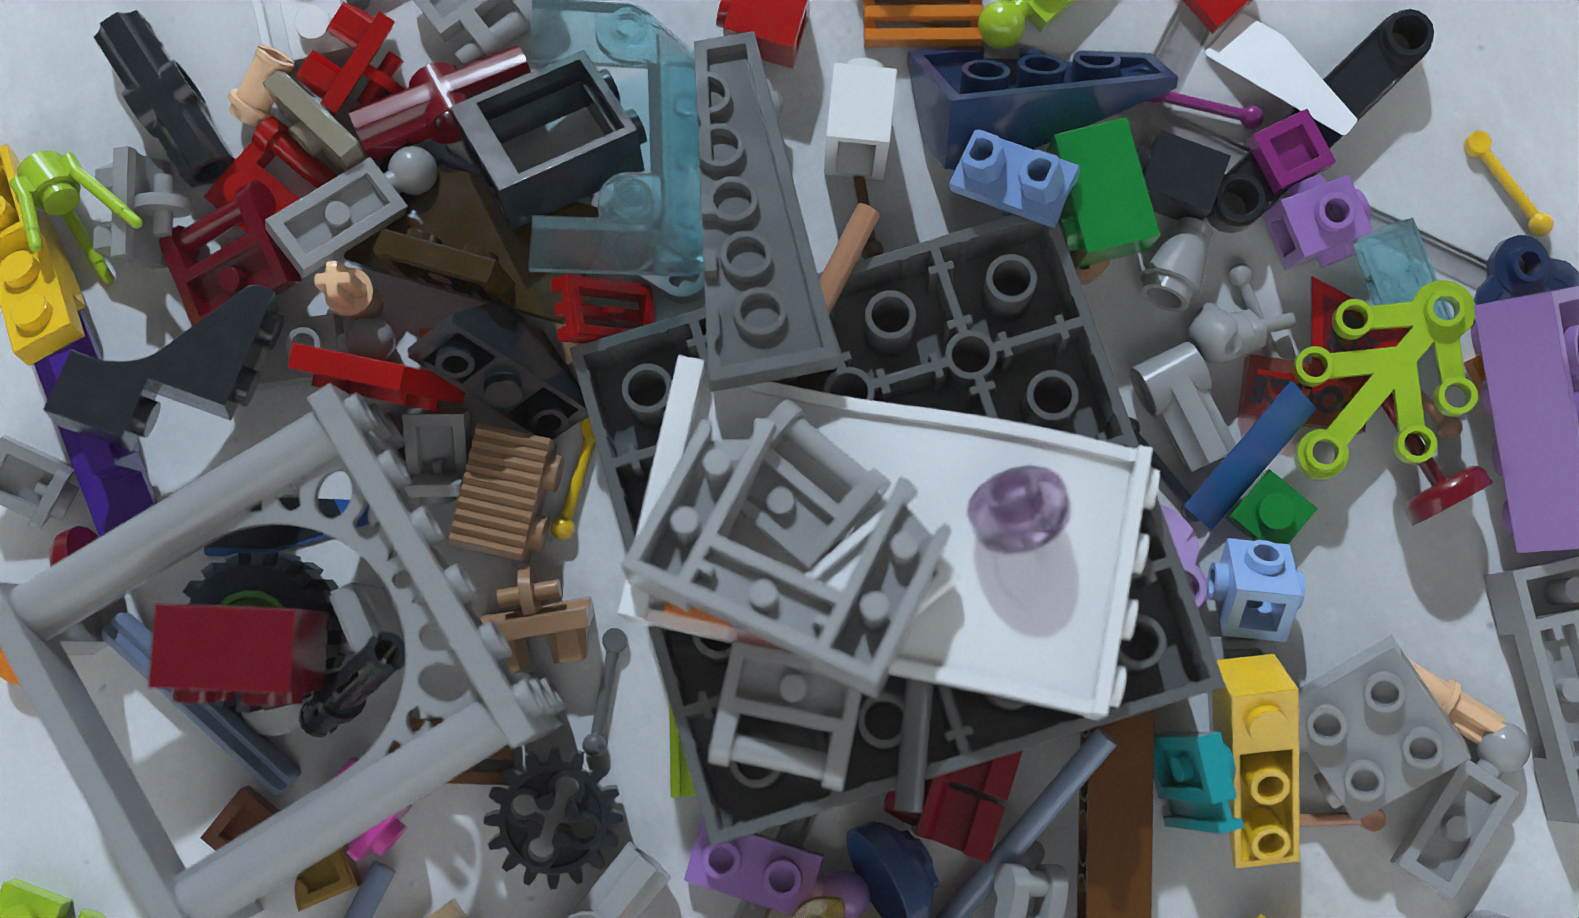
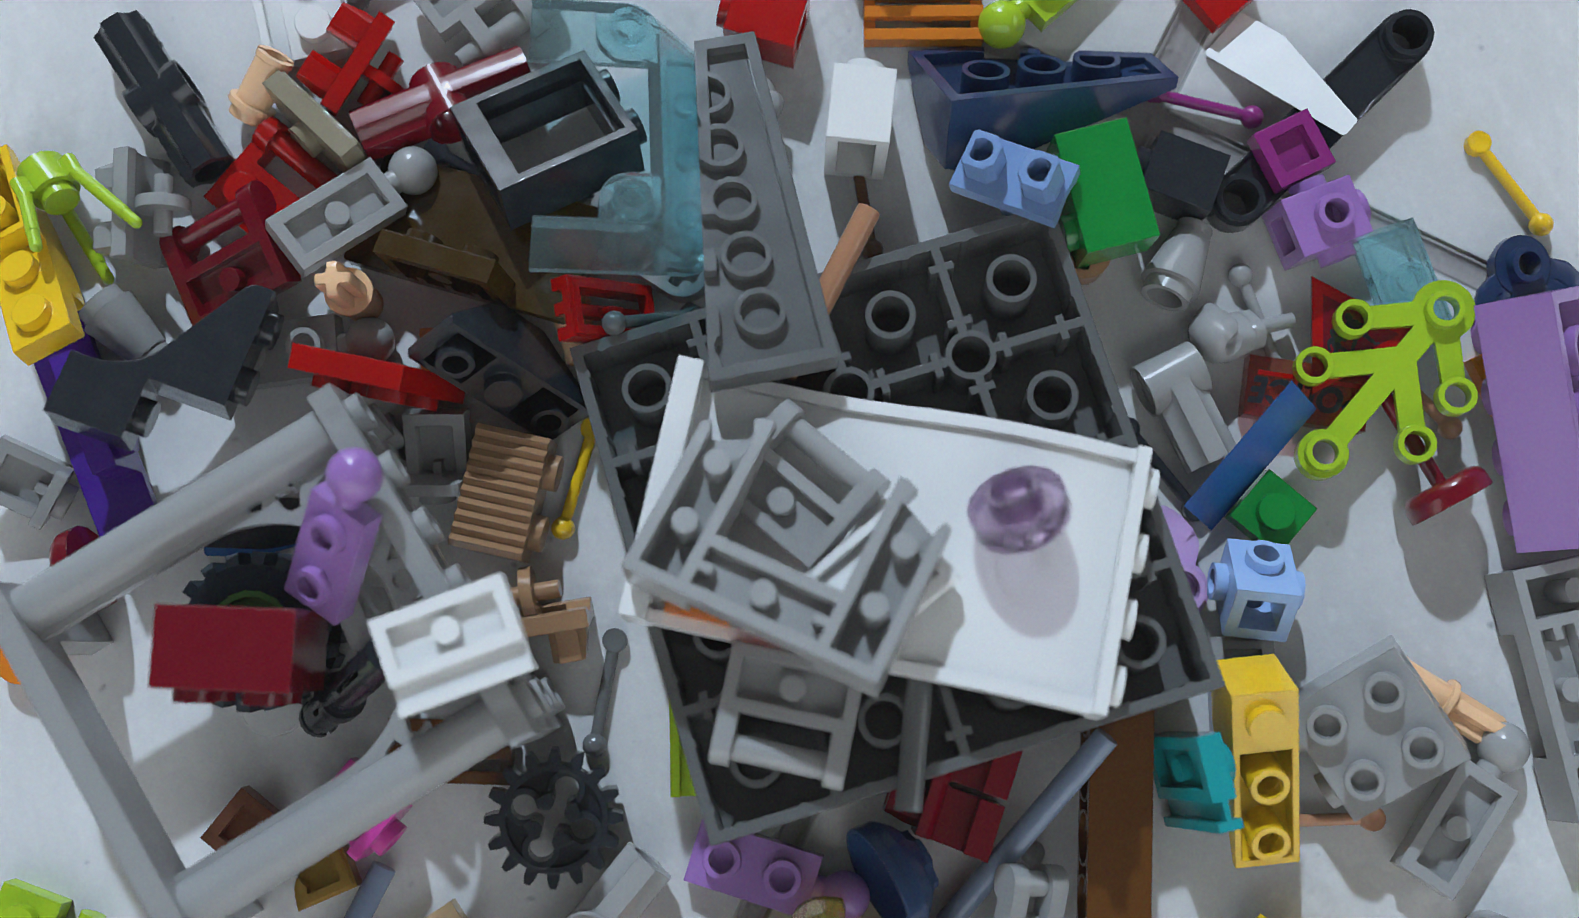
(121, 324): none -> light grey cone
(223, 725): sand blue axle -> none
(337, 536): none -> medium lavender plate
(452, 645): none -> white plate
(615, 322): none -> dark grey hinge

